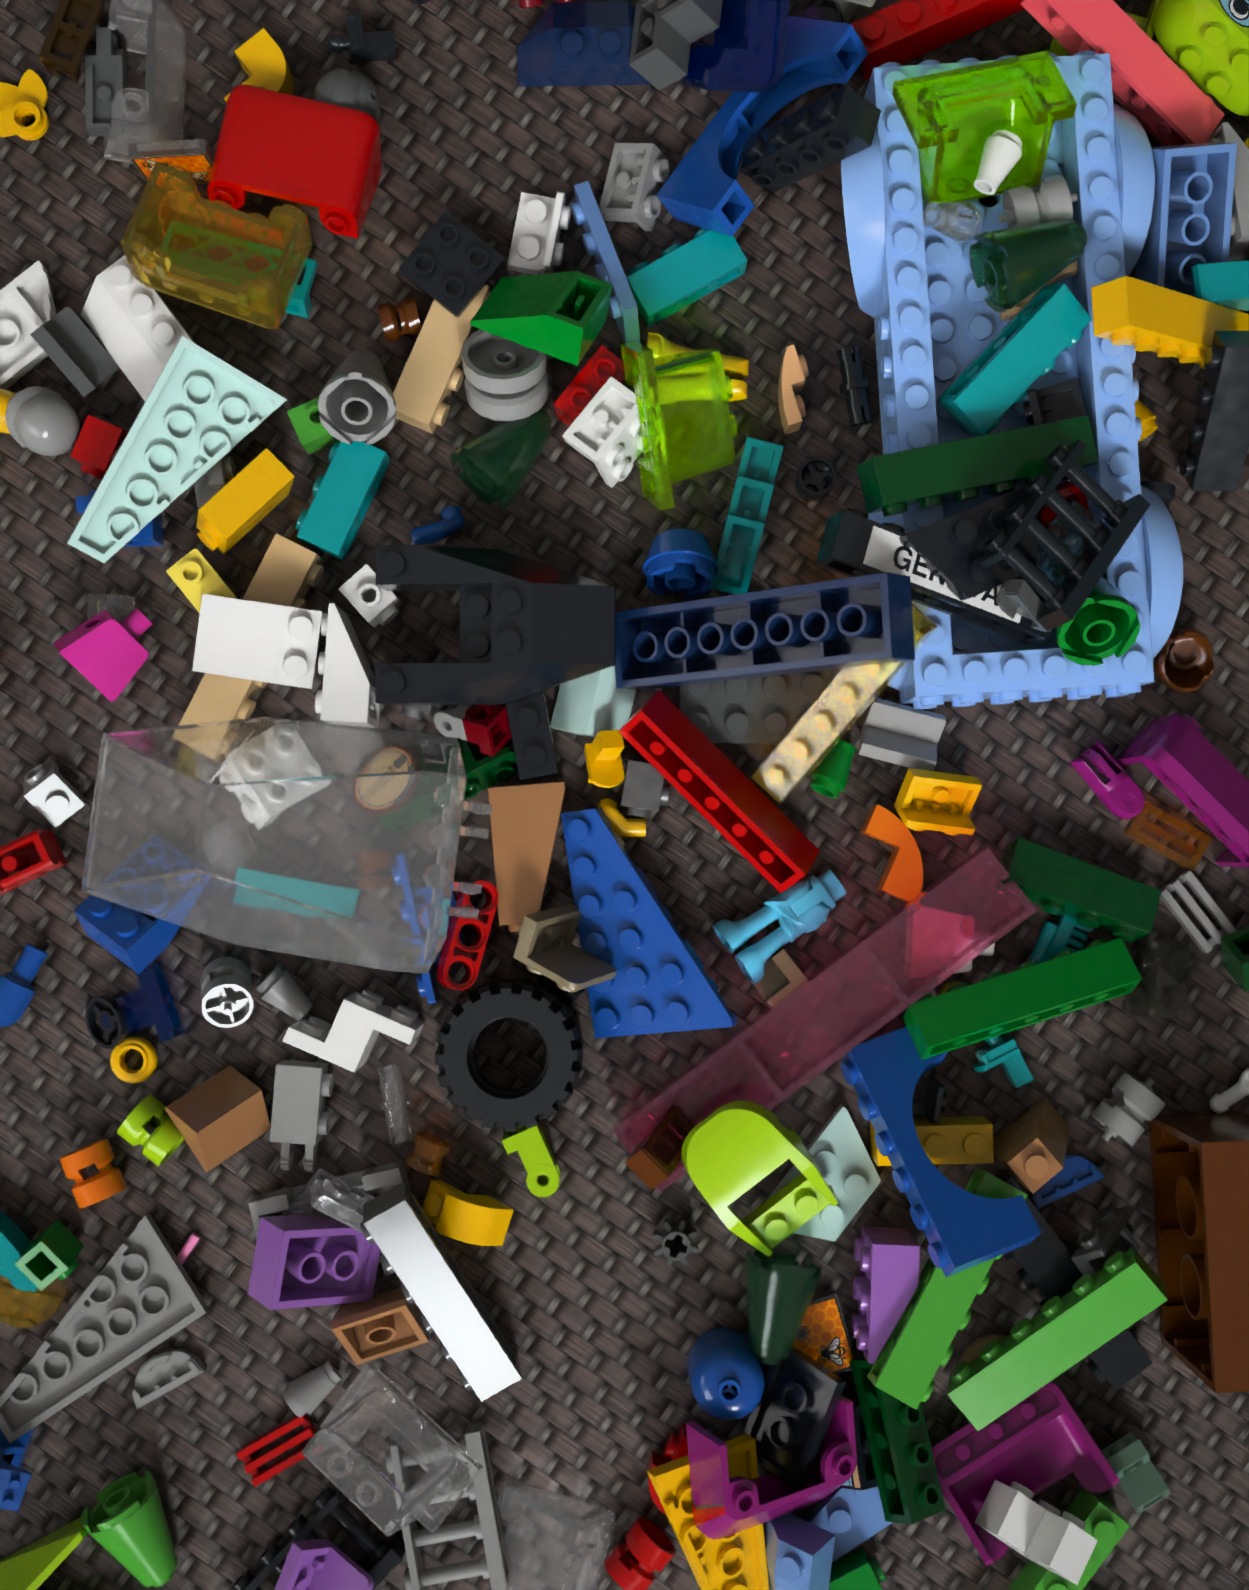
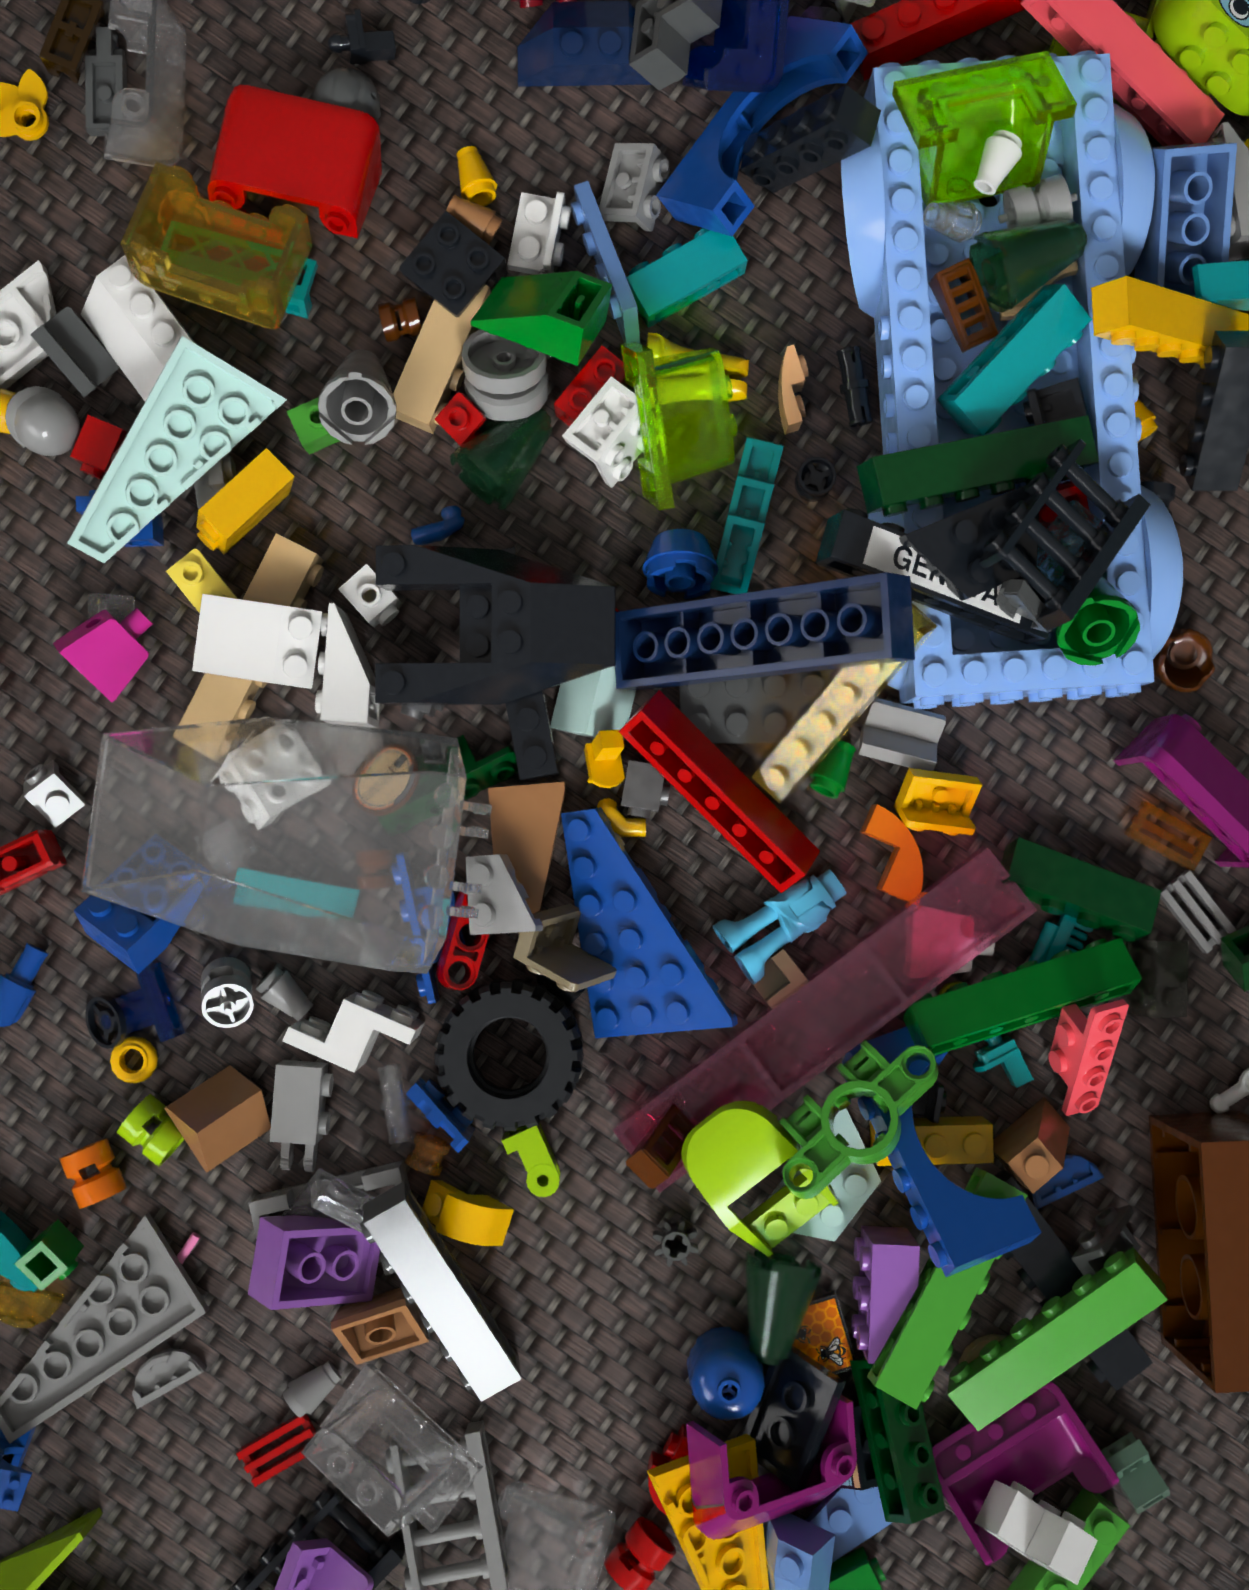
(134, 1528): bright green cone -> none
(189, 154): tile -> none
(264, 64): yellow brick -> none
(342, 497): teal brick -> none
(429, 1099): none -> blue wing
(461, 419): none -> red bracket
(475, 178): none -> yellow cone
(475, 217): none -> medium nougat cone
(476, 724): dark red leg -> none
(502, 897): none -> light grey wing
(869, 1076): none -> bright green piece
(971, 286): none -> reddish brown slope
(1085, 1051): none -> coral bracket
(1109, 781): magenta arm -> none
(1128, 1109): light grey wheel -> none

